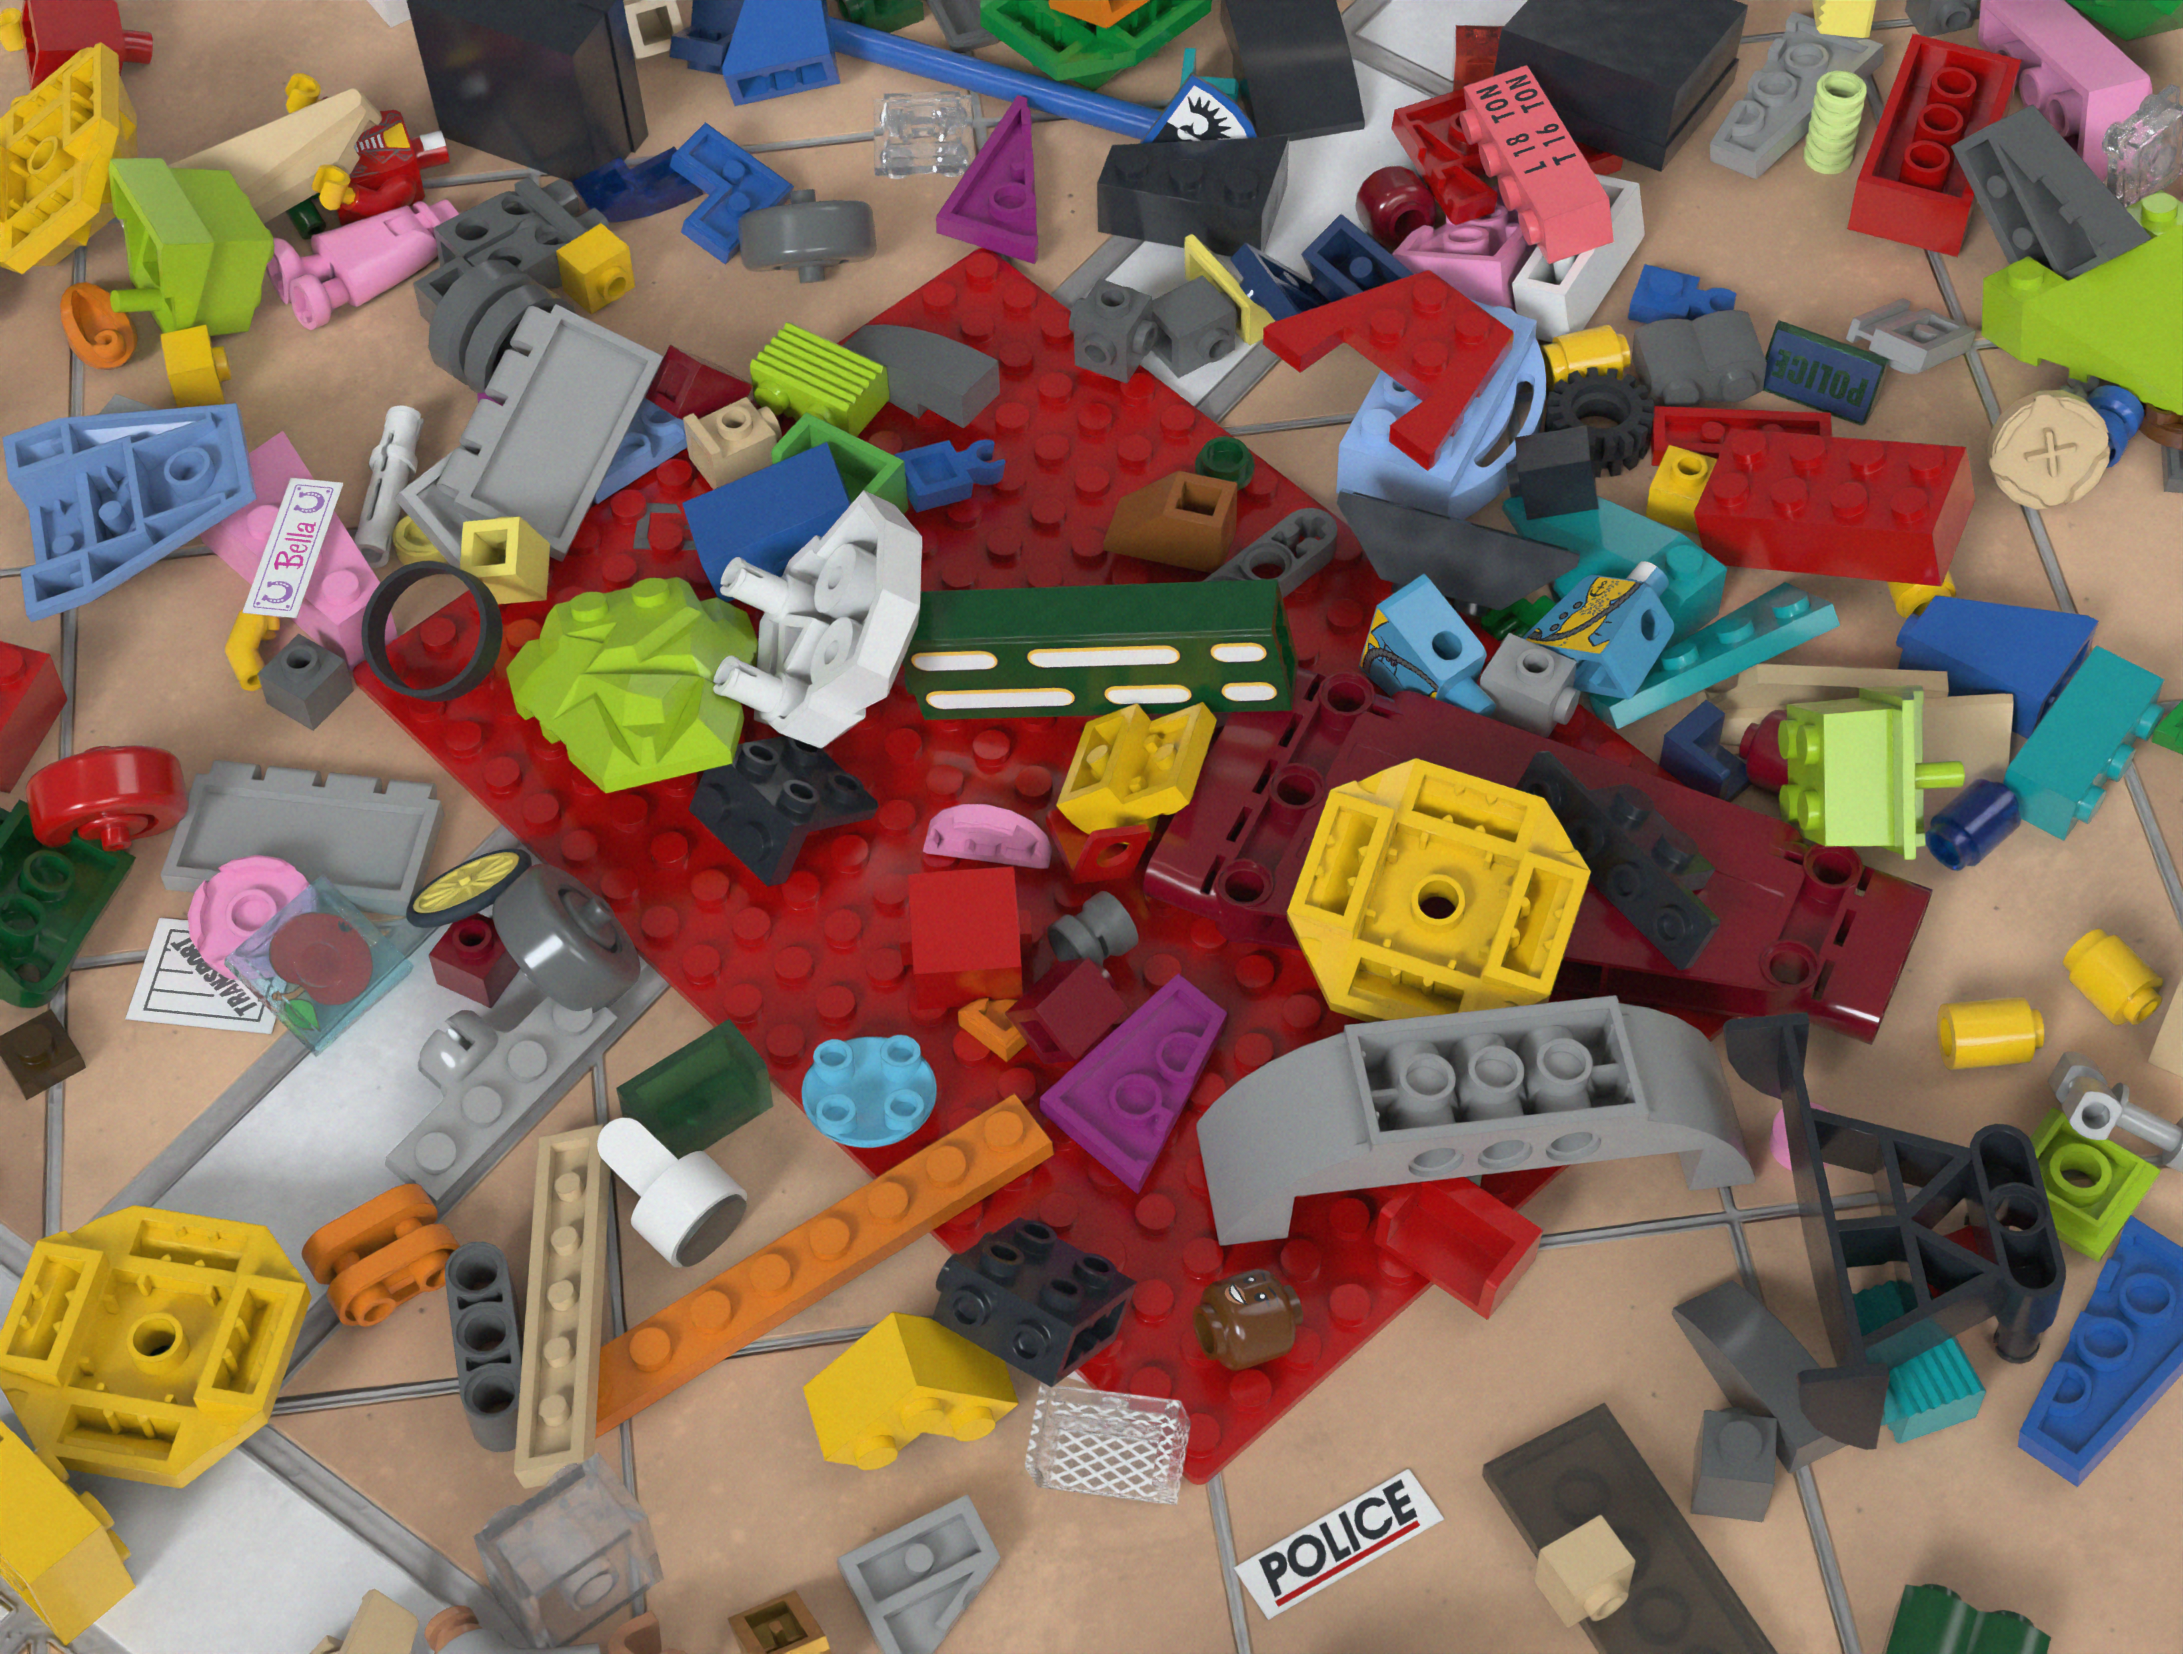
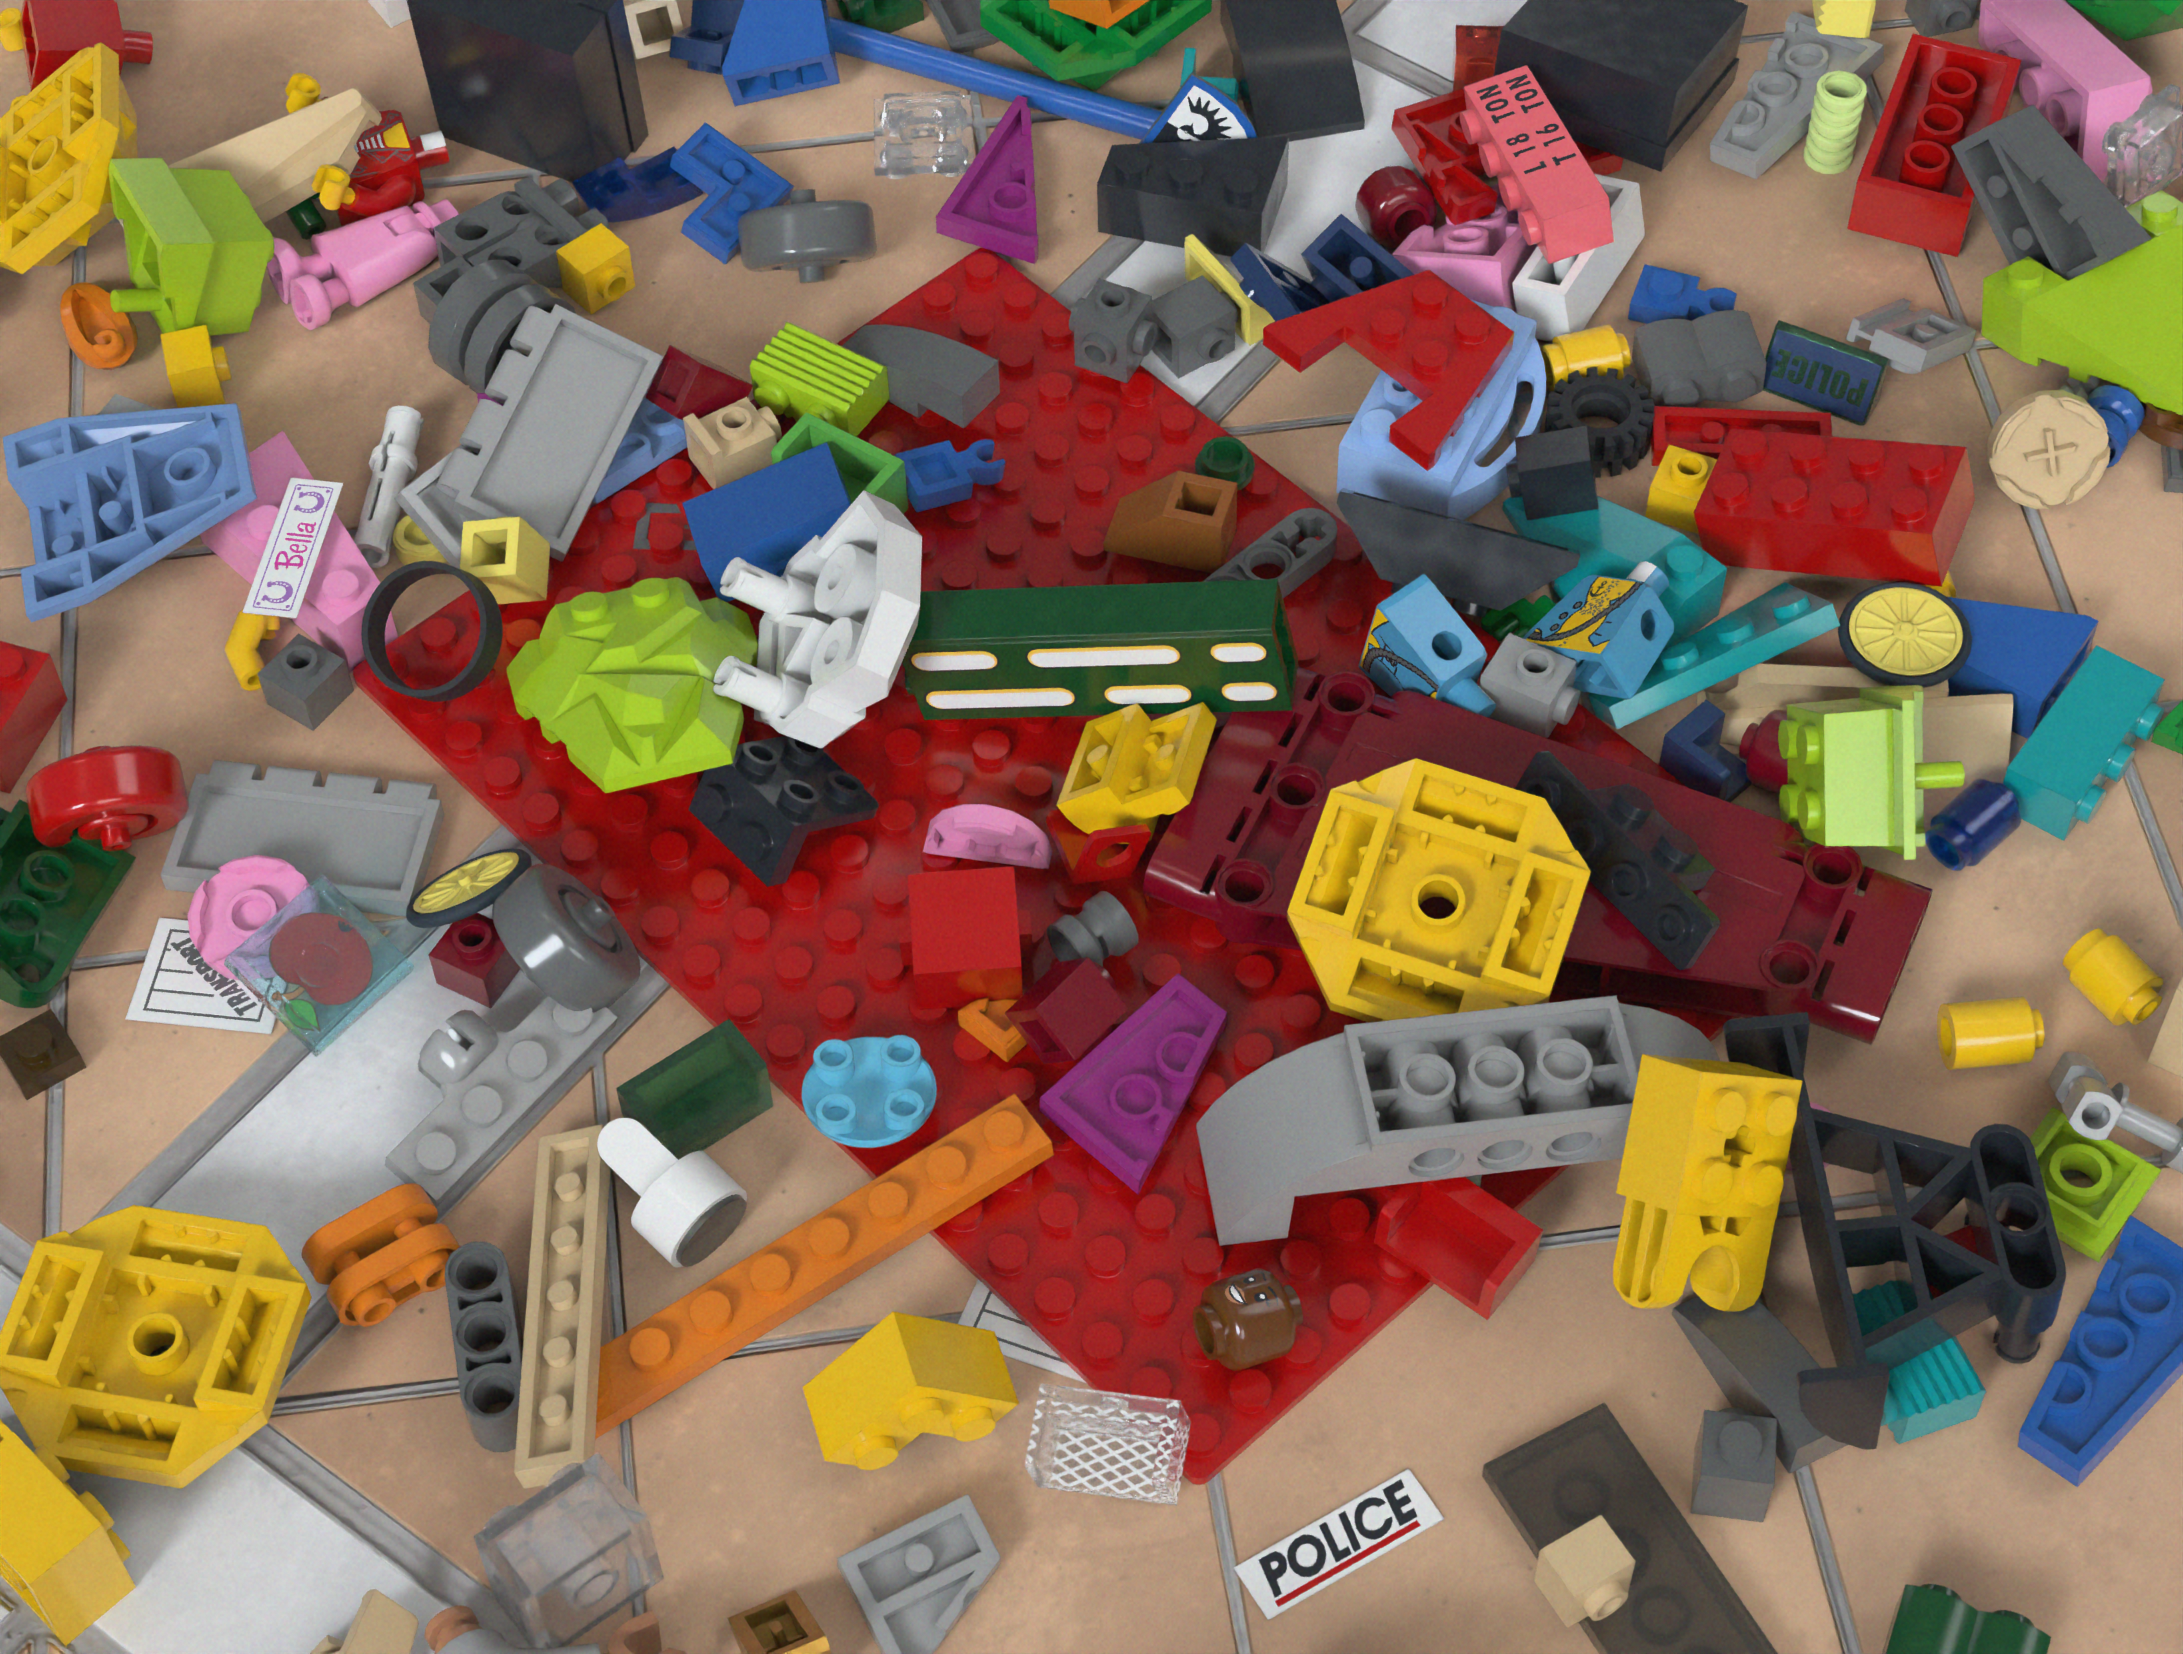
(1033, 1299): black brick -> none
(1702, 1180): none -> yellow brick
(1904, 634): none -> light yellow wheel

